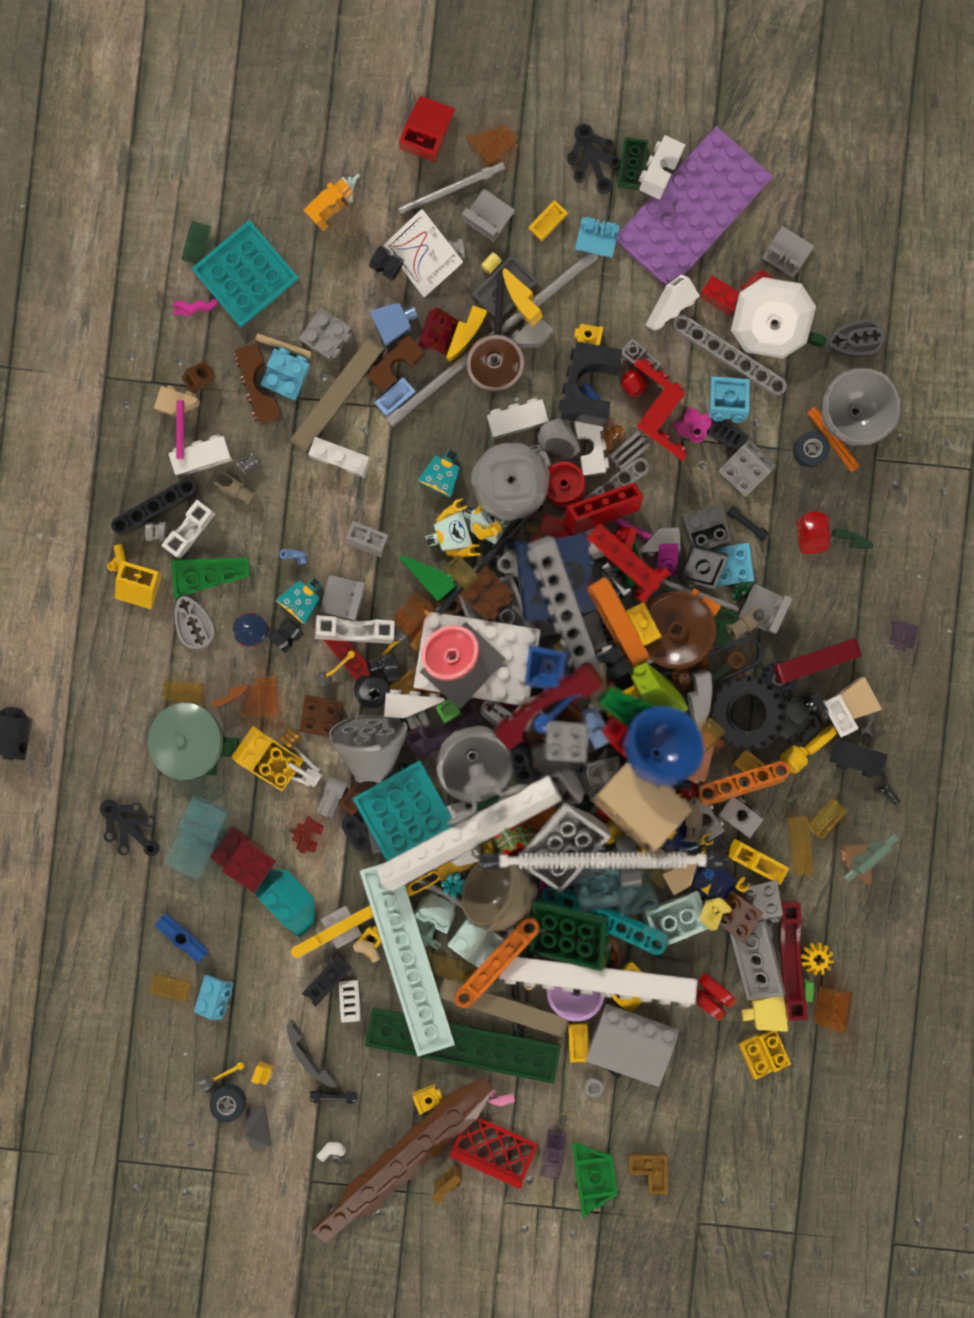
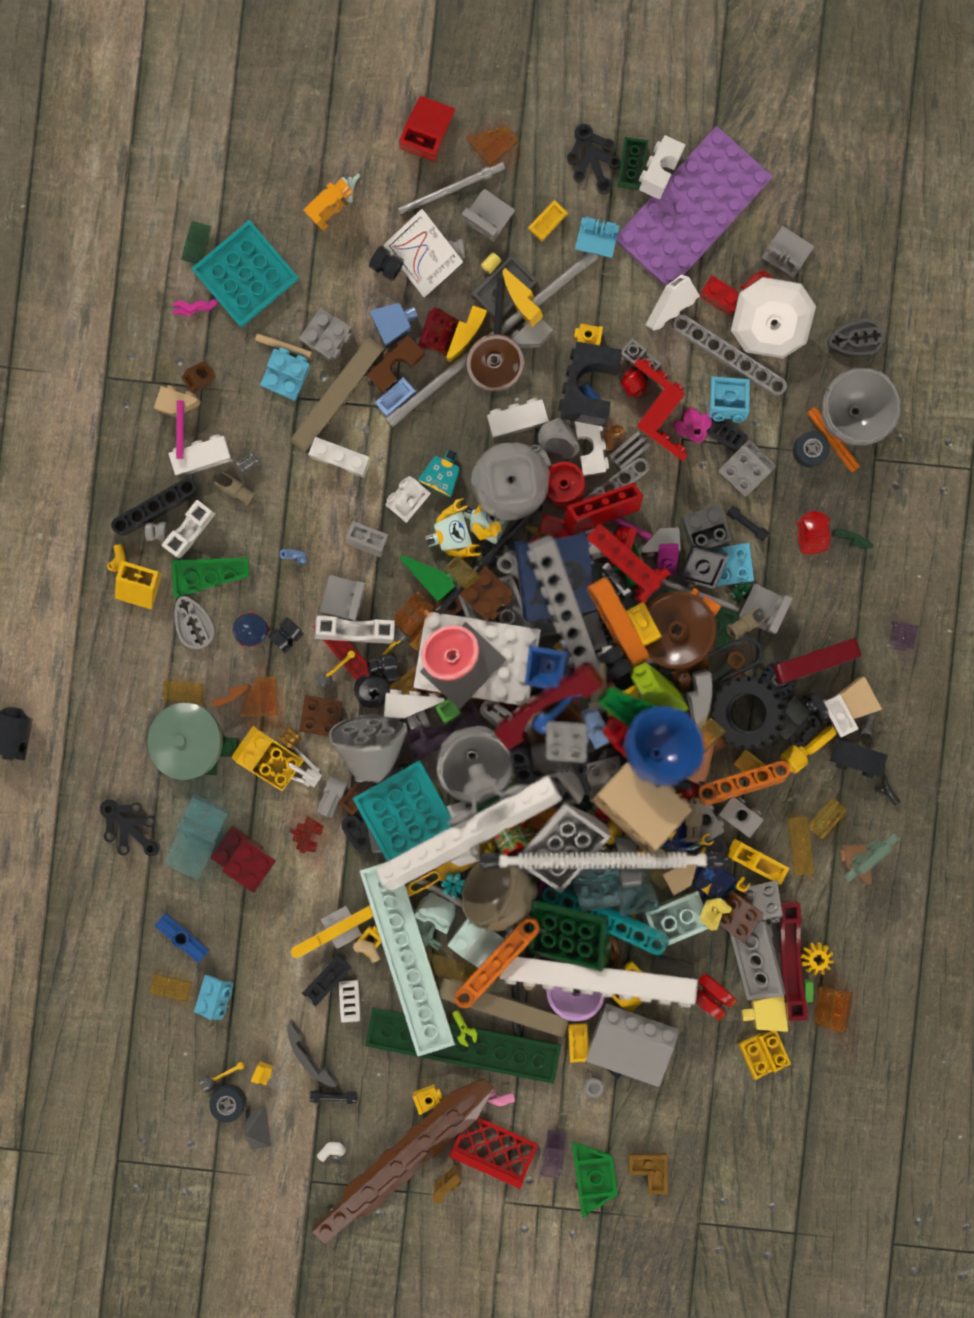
(251, 361): reddish brown arch -> none
(287, 900): teal wedge -> none
(301, 600): teal torso -> none
(407, 498): none -> white bracket
(464, 1029): none -> lime bar
(816, 339): dark green tile -> none

